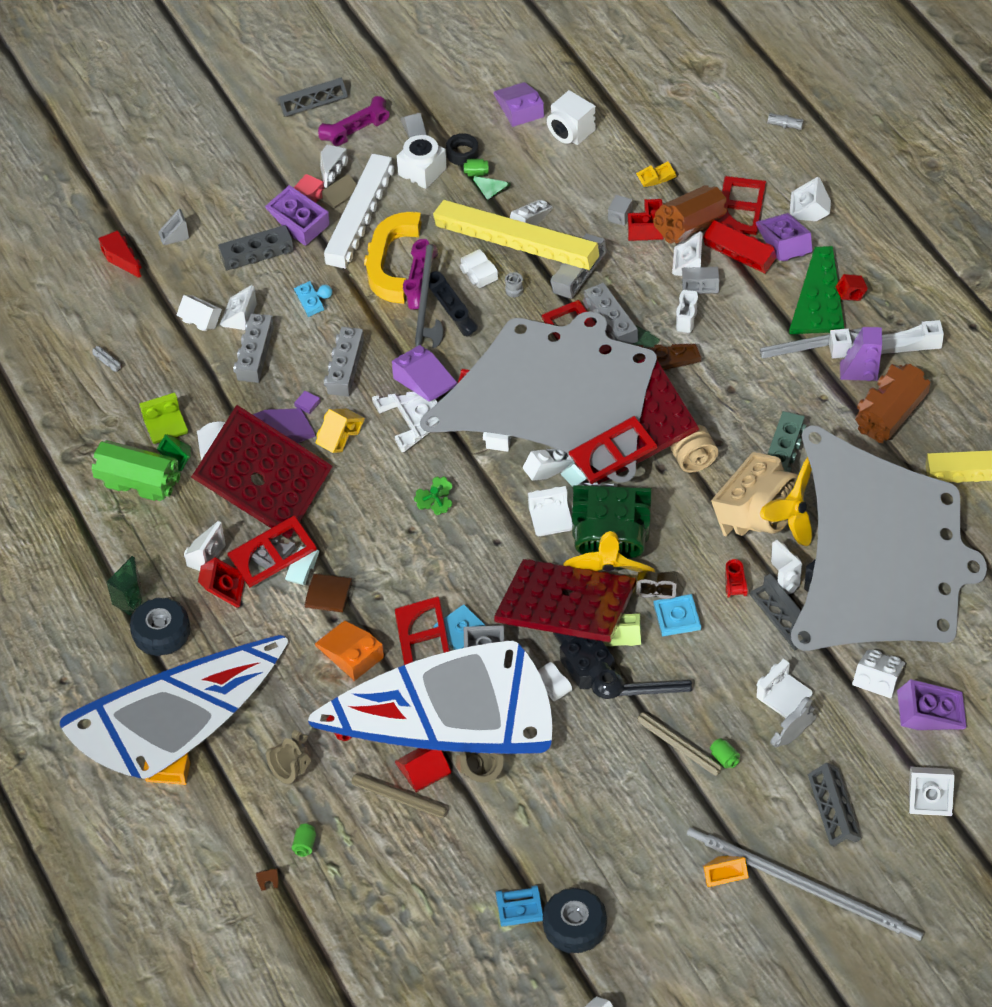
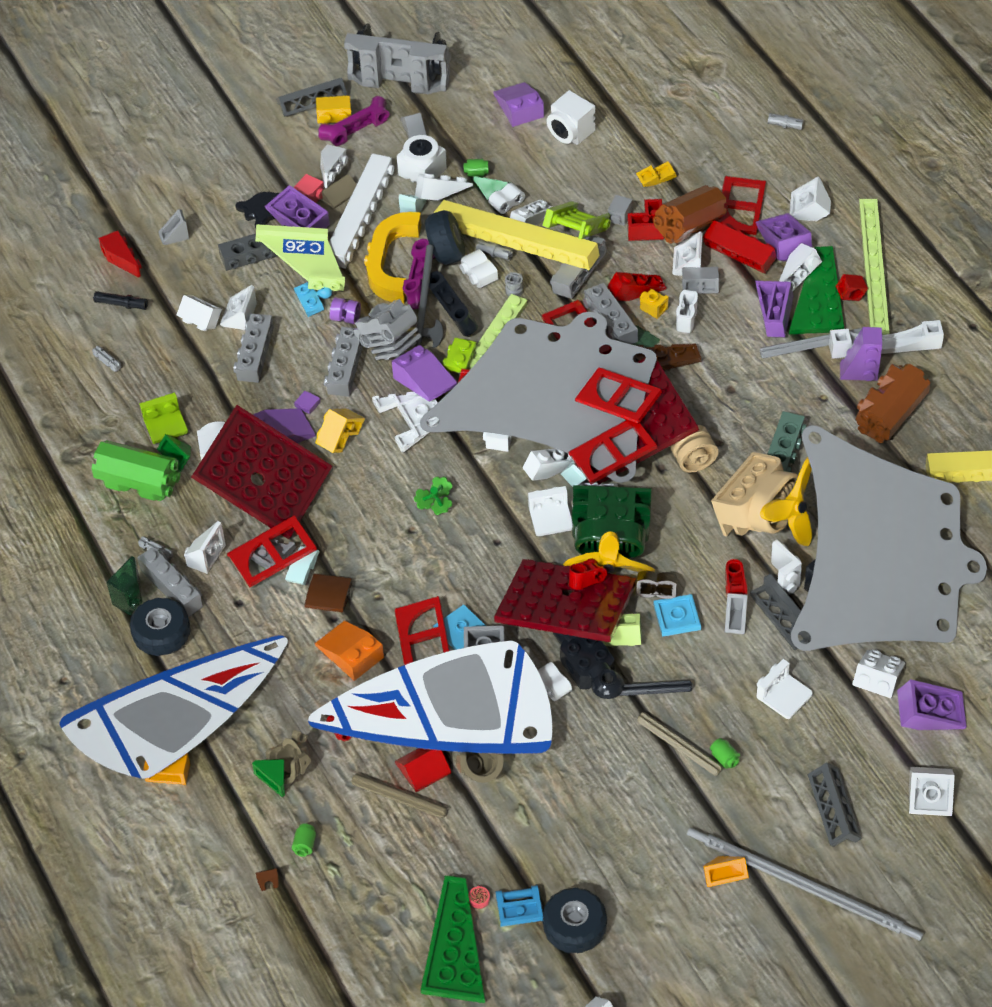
(119, 300): none -> black pin
(146, 543): none -> light grey axle
(169, 580): none -> light grey brick
(222, 581): red slope -> none
(255, 208): none -> black tile
(271, 773): none -> green slope
(306, 252): none -> yellowish green piece
(332, 109): none -> yellow brick
(344, 310): none -> medium lavender wheel
(388, 329): none -> light grey piece
(398, 61): none -> light grey piece
(411, 203): none -> light aqua slope
(436, 188): none -> white slope
(445, 236): none -> black wheel
(453, 958): none -> green wing
(459, 355): none -> lime bracket
(461, 140): black tyre -> none
(479, 897): none -> tile
(494, 250): none -> light grey pin
(506, 198): none -> white axle
(511, 309): none -> yellowish green plate
(570, 216): none -> lime fence
(586, 574): none -> red piece
(590, 397): none -> red window
(631, 285): none -> red slope
(653, 303): none -> yellow brick
(736, 613): none -> light grey slope
(775, 305): none -> medium lavender wedge
(795, 723): light grey tile -> none
(800, 265): none -> white slope
(873, 264): none -> yellowish green plate

